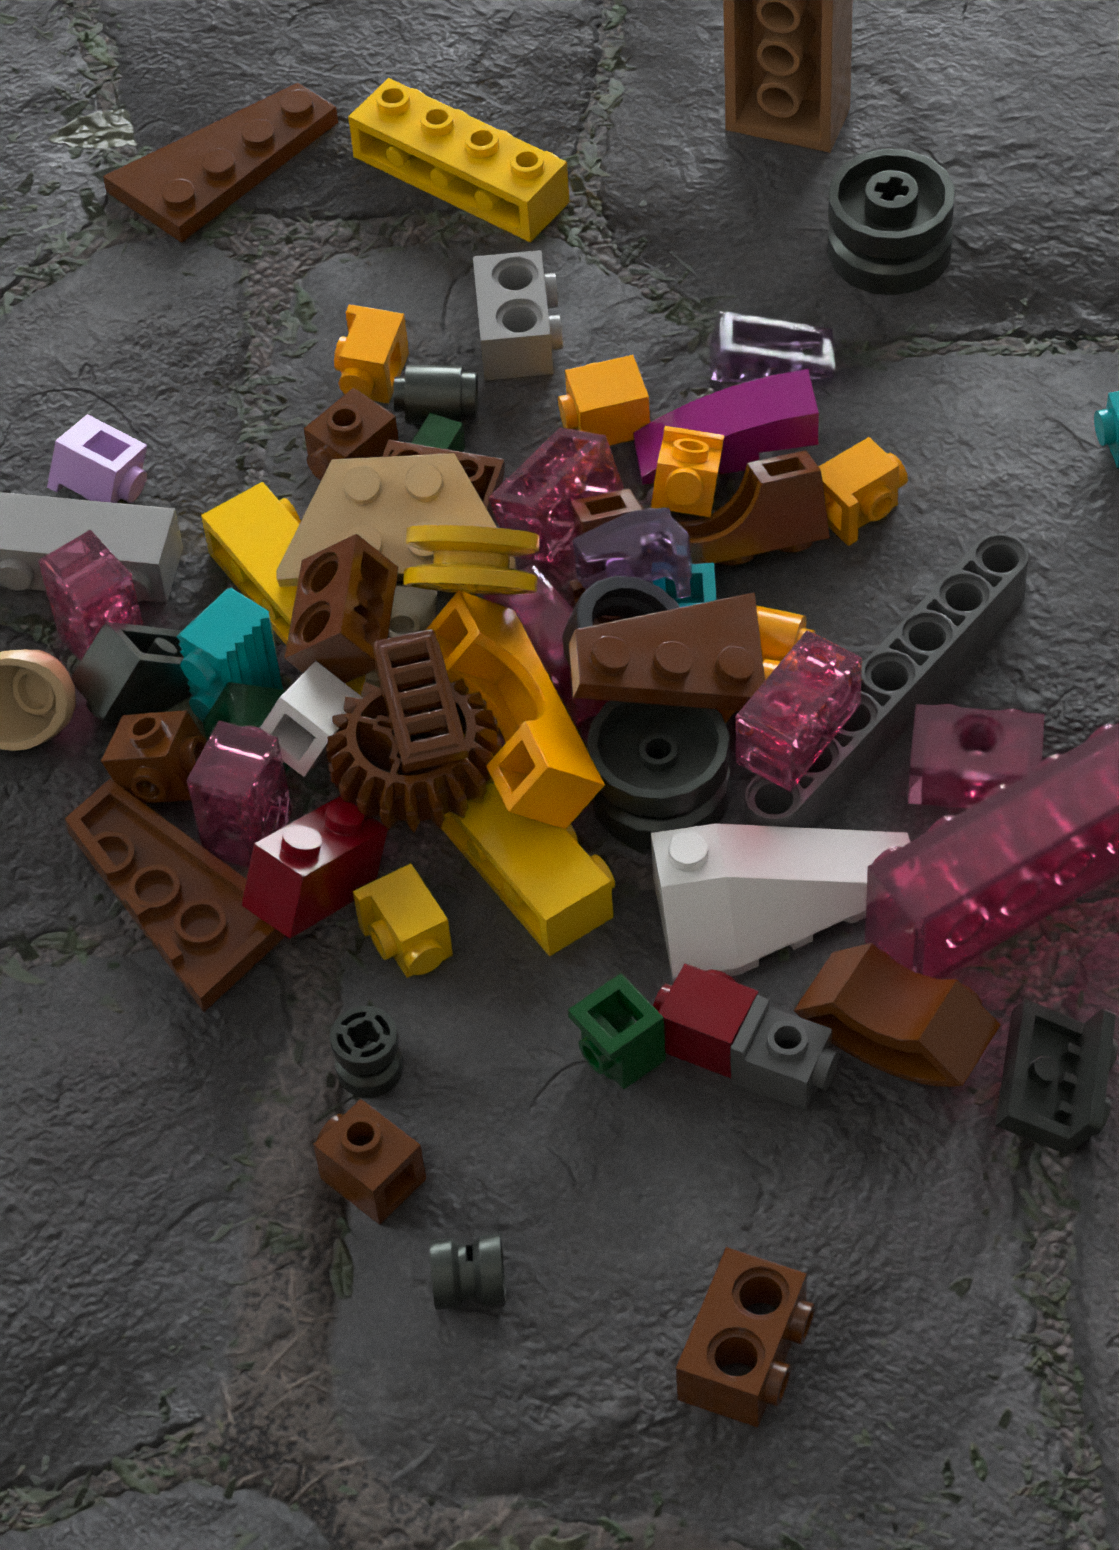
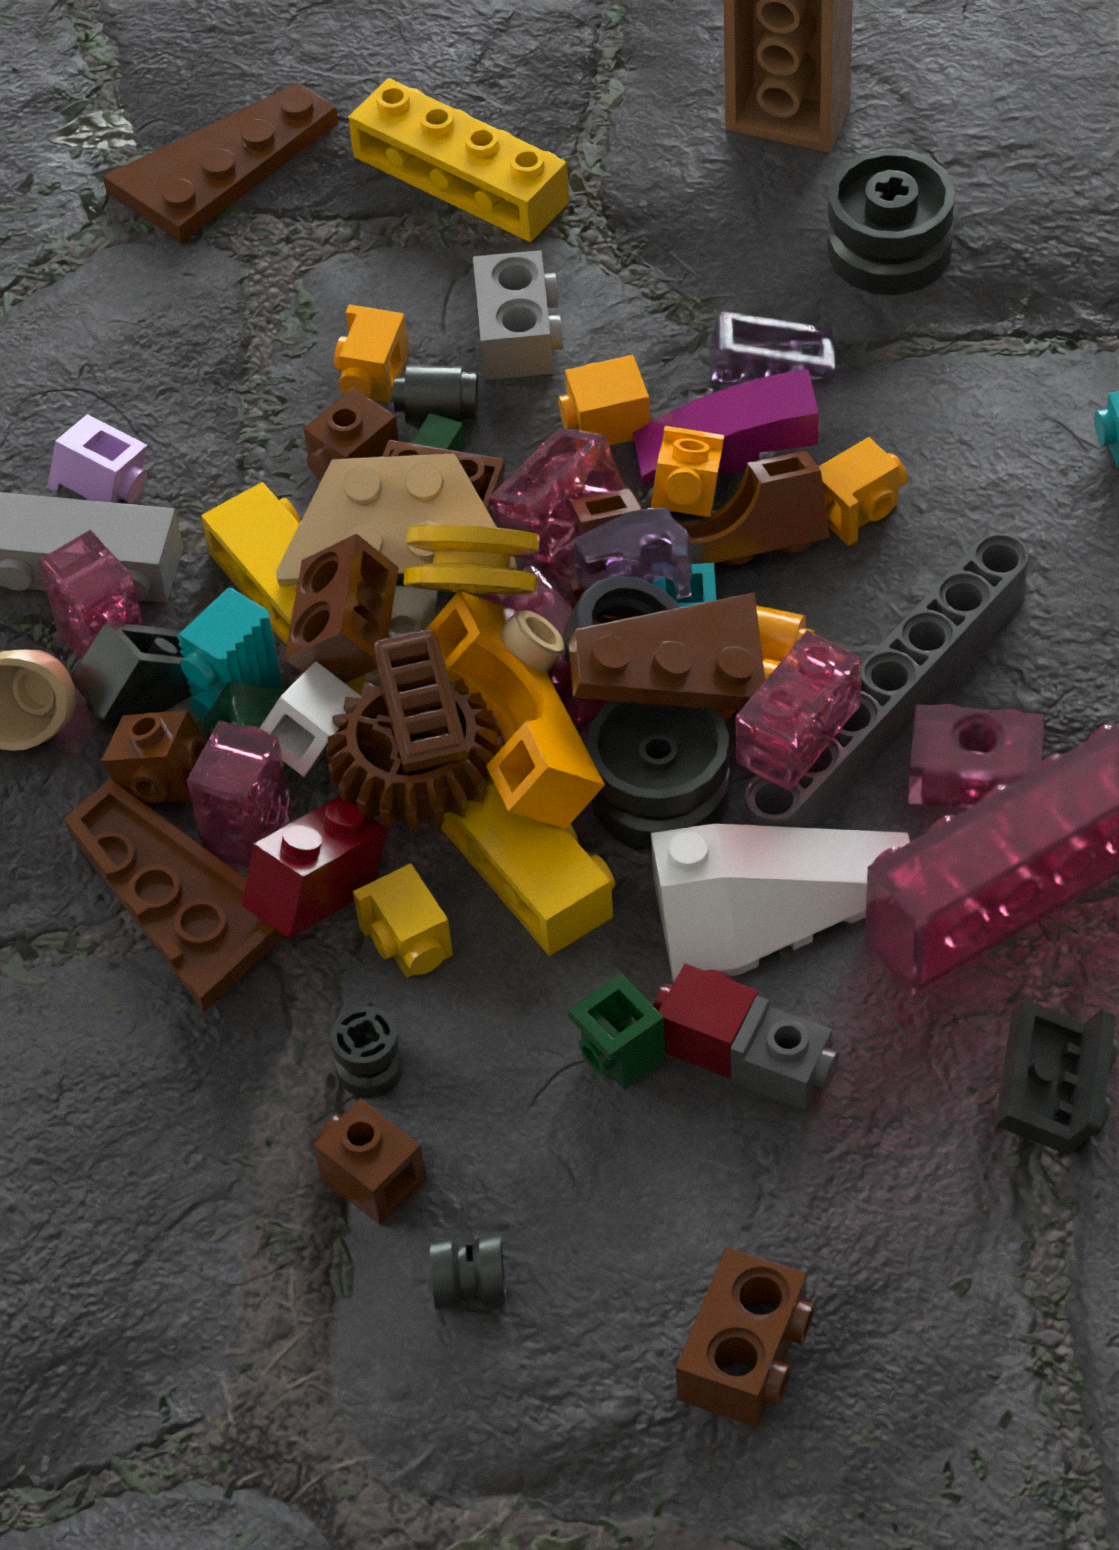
(533, 640): none -> tan tile
(899, 1018): reddish brown brick -> none

